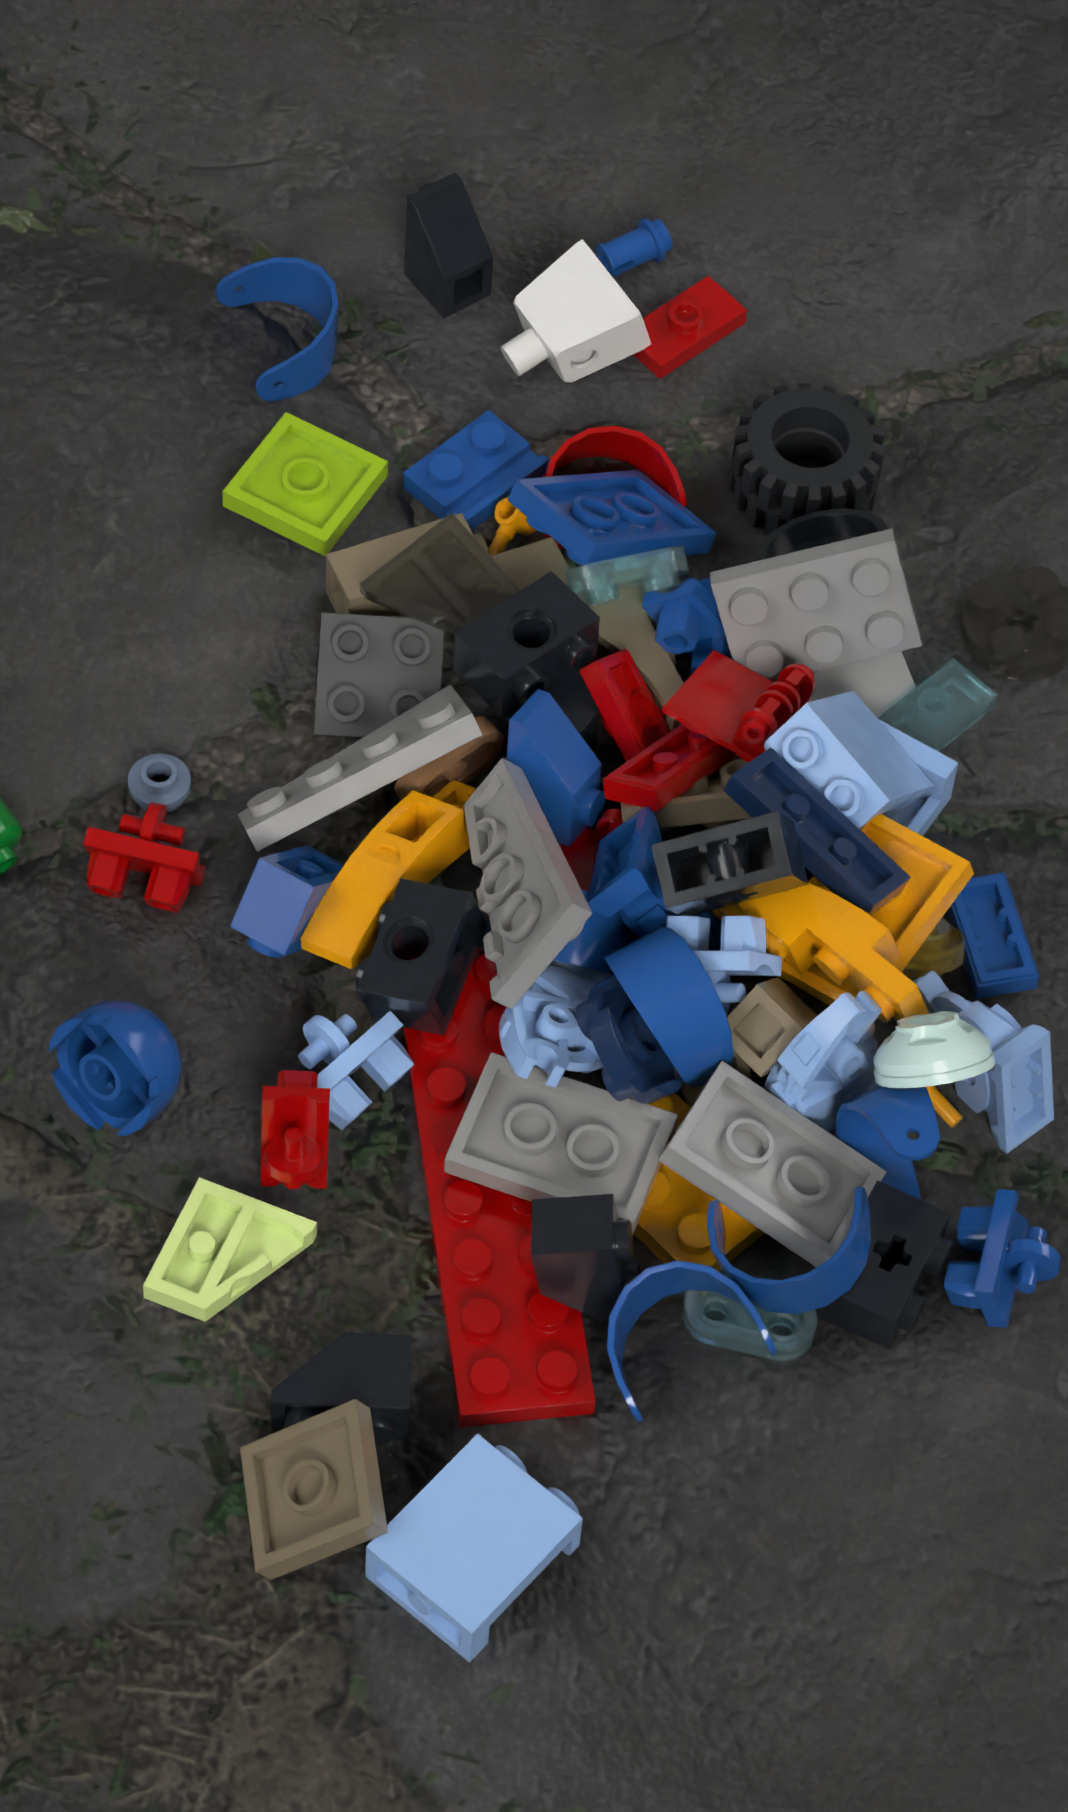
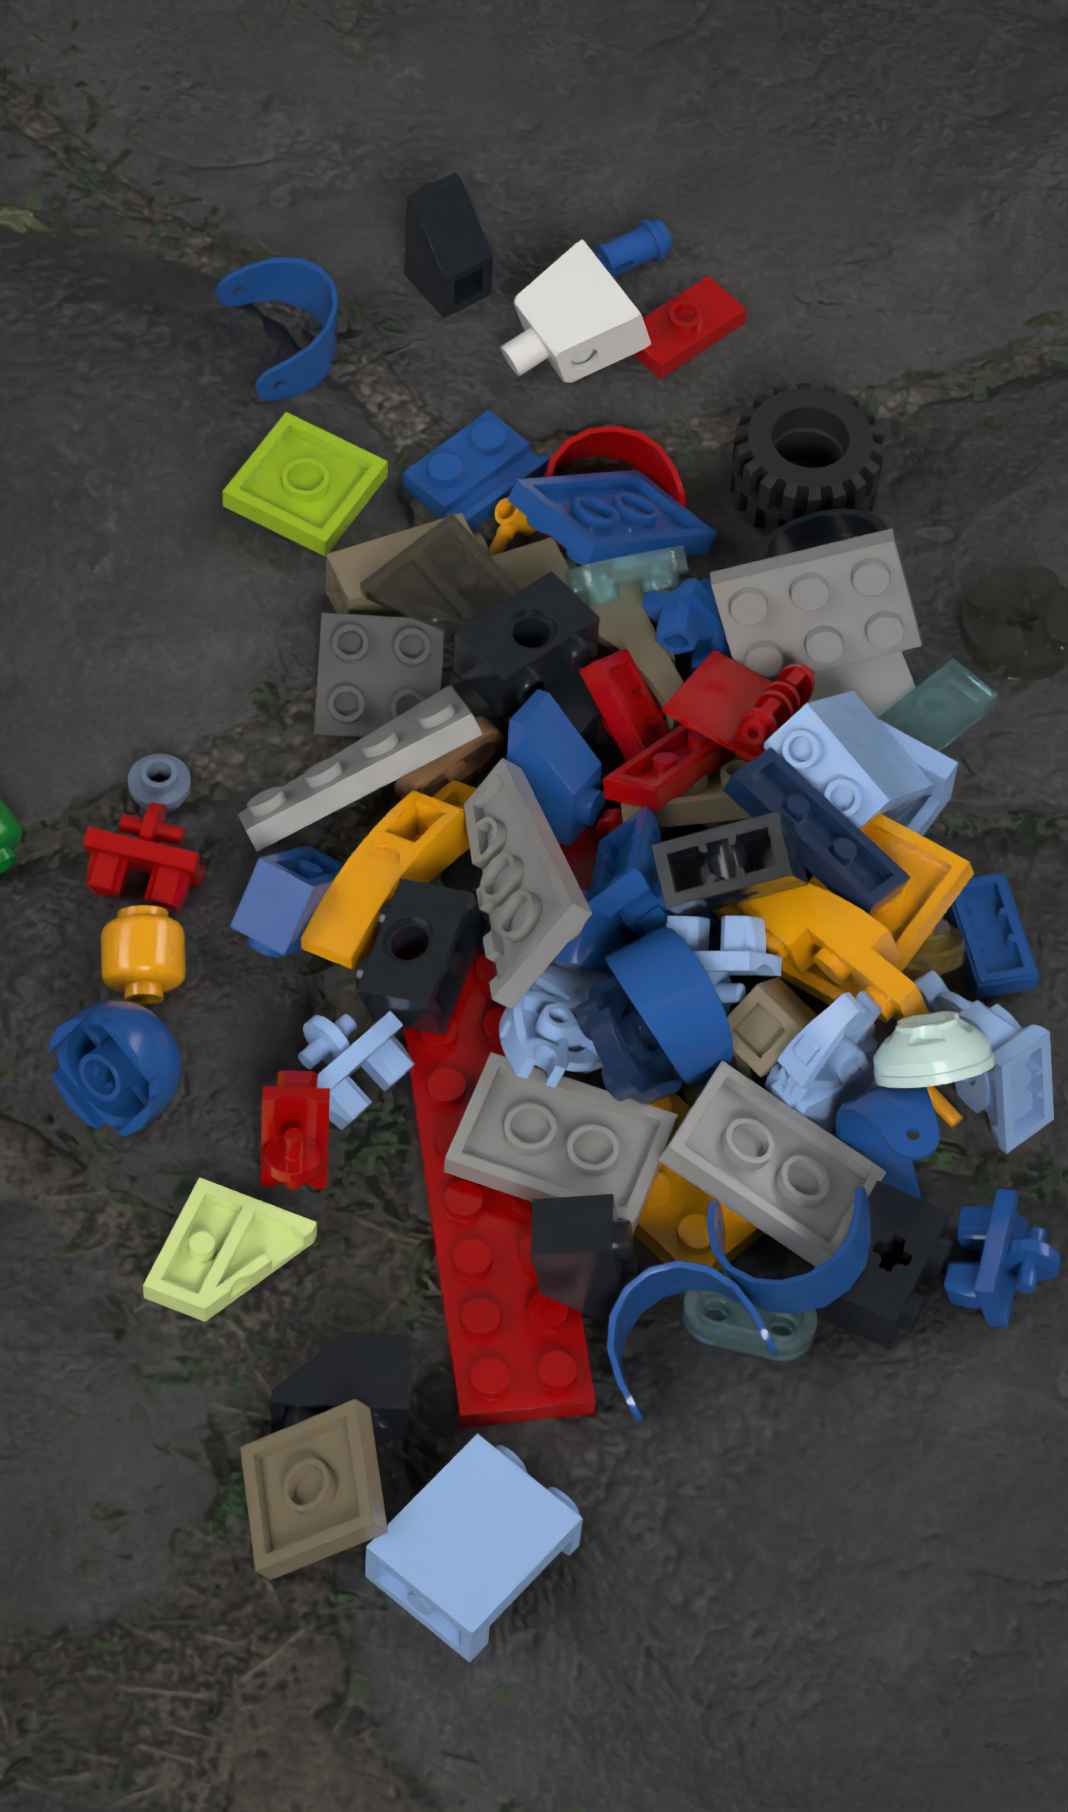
(143, 954): none -> light orange head

